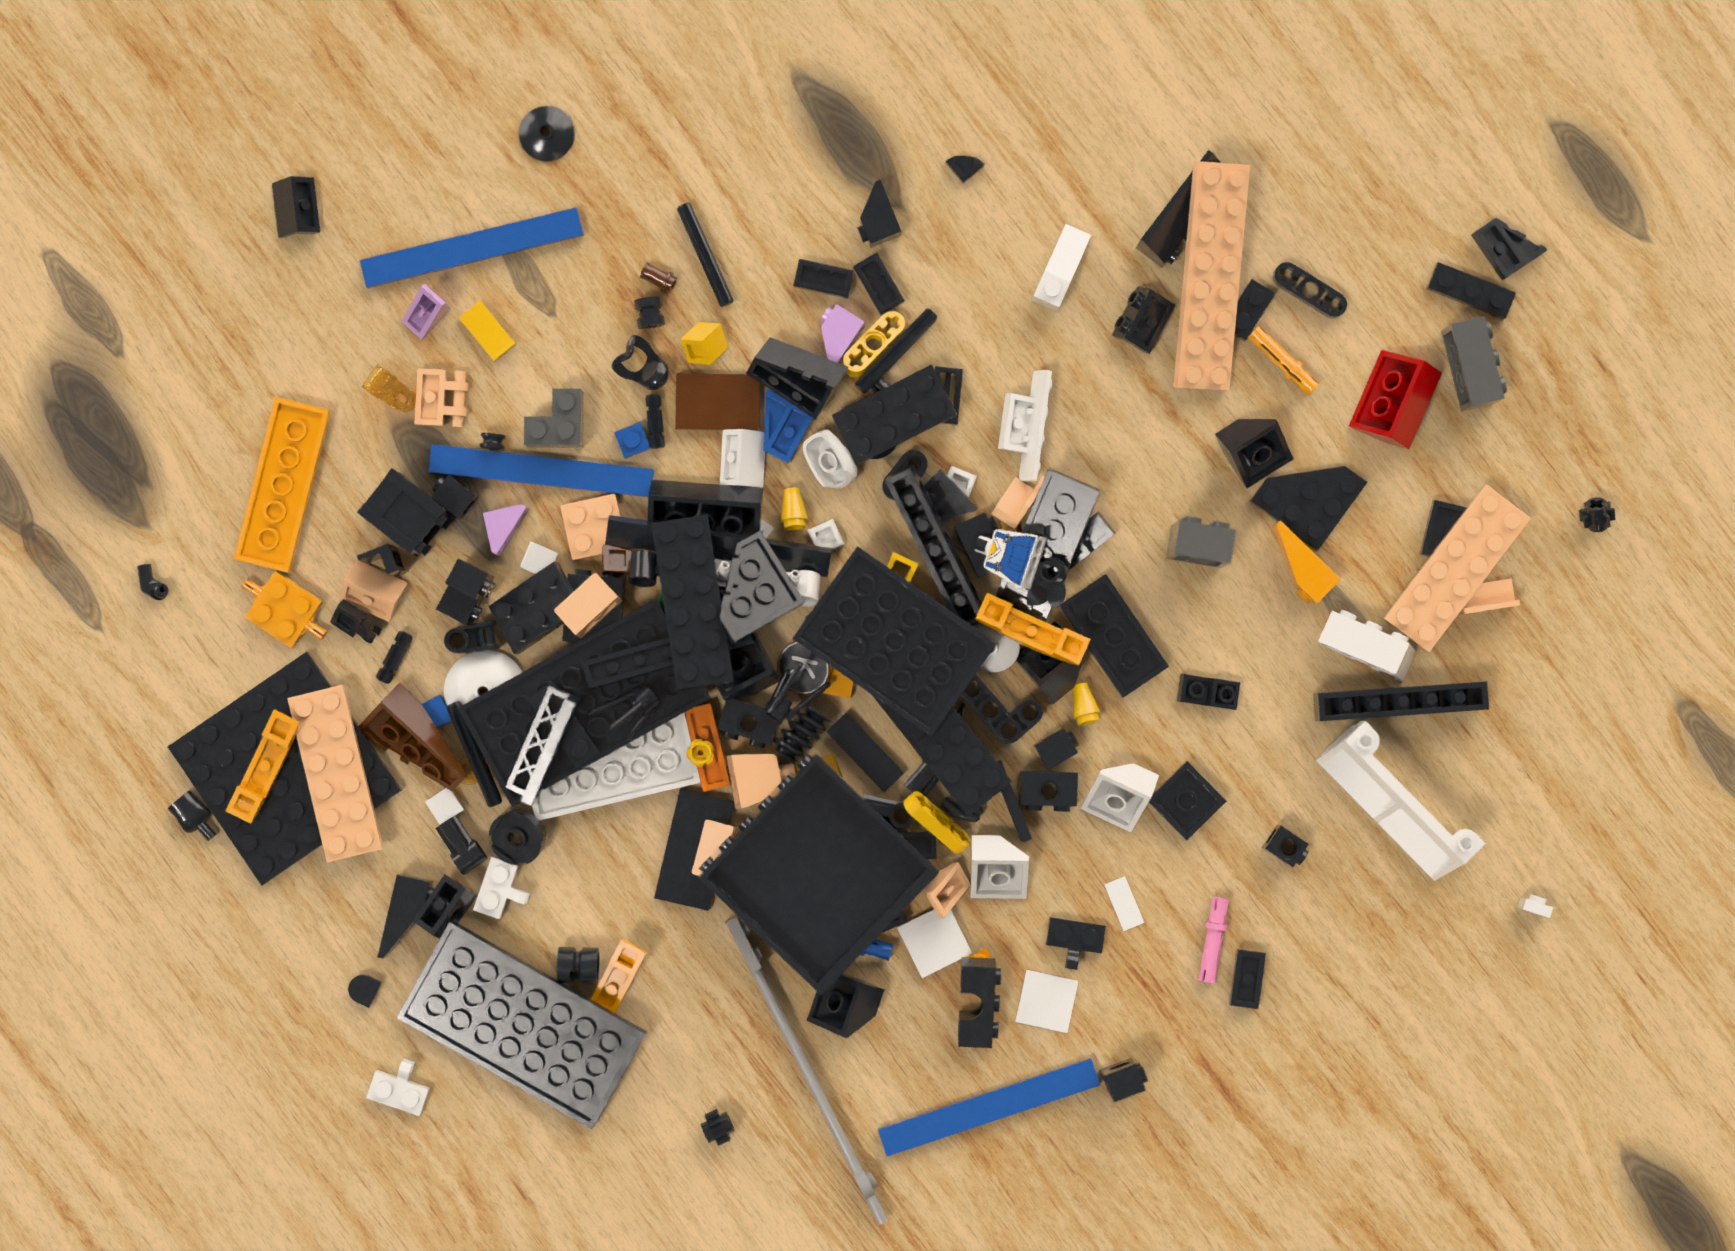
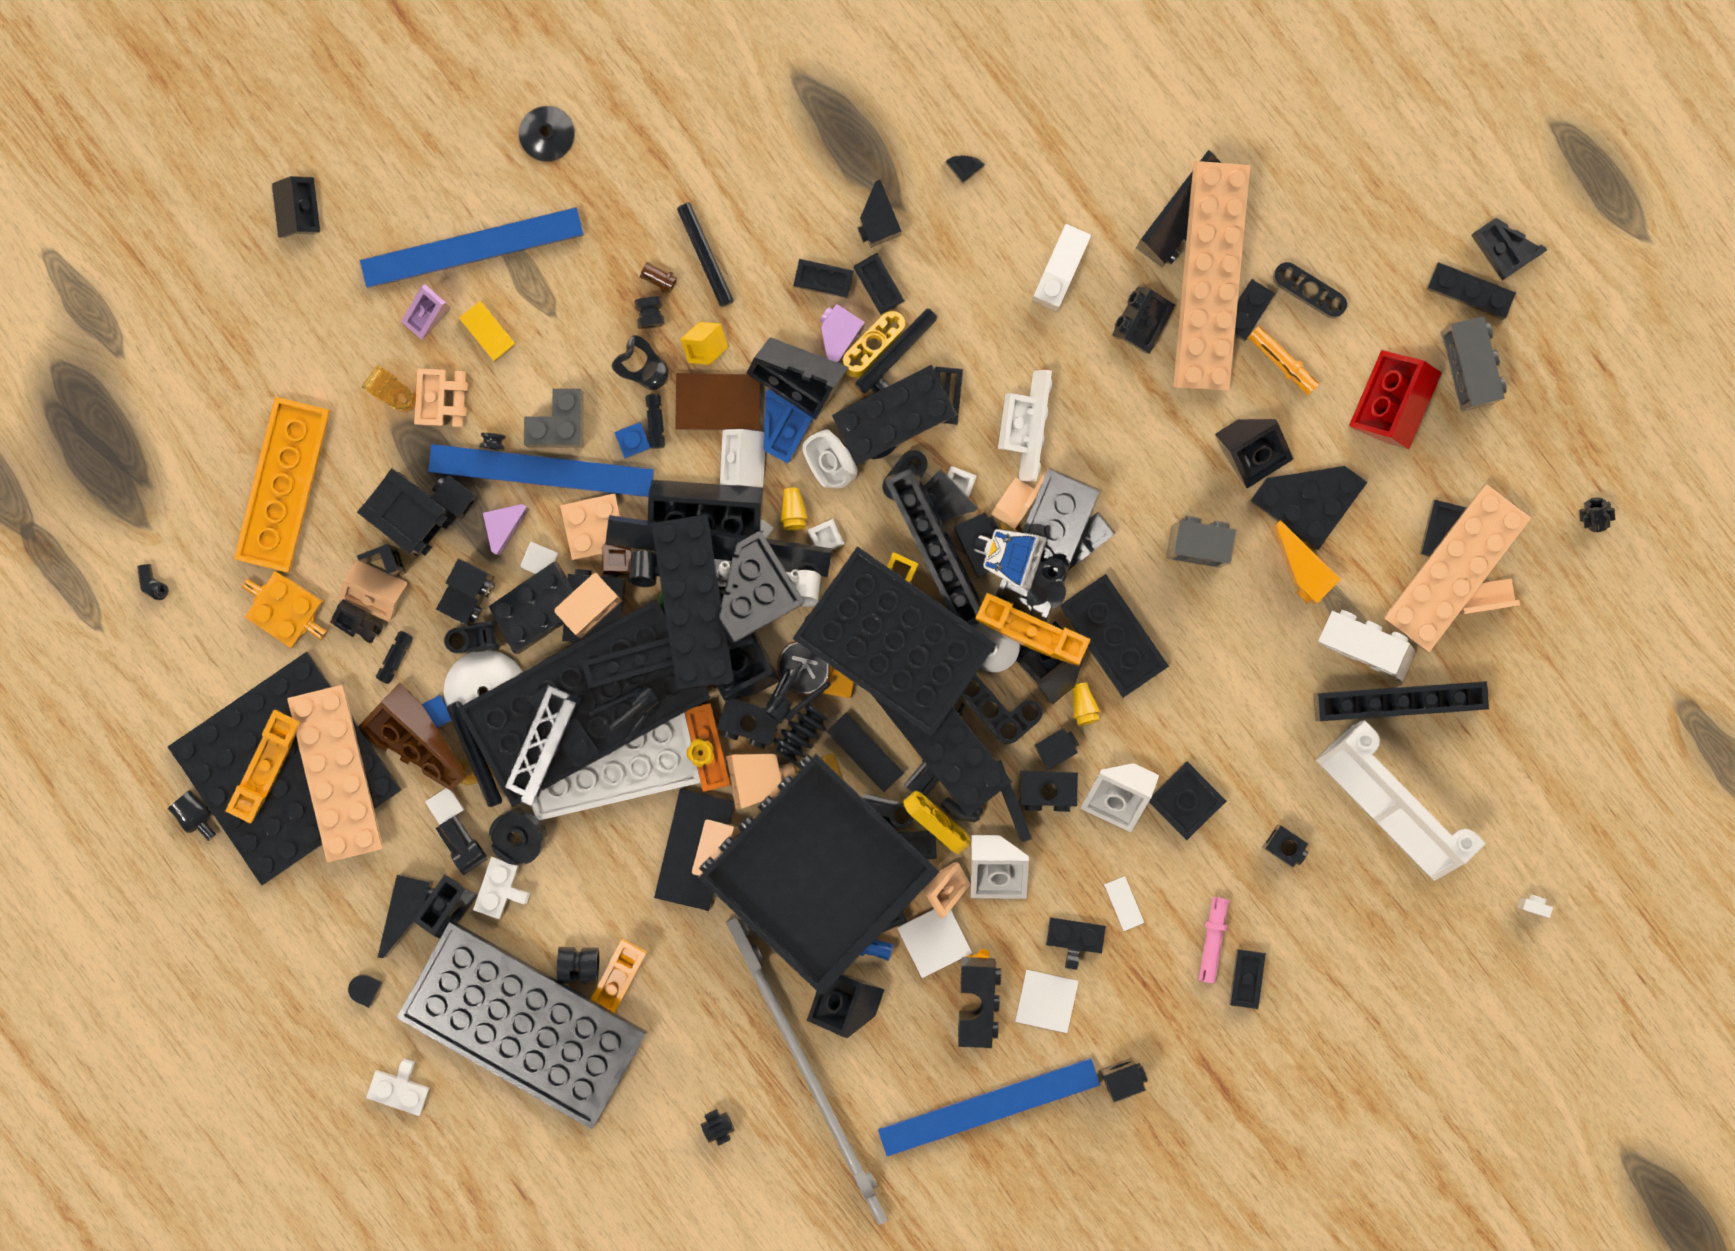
(1208, 691): black slope -> none

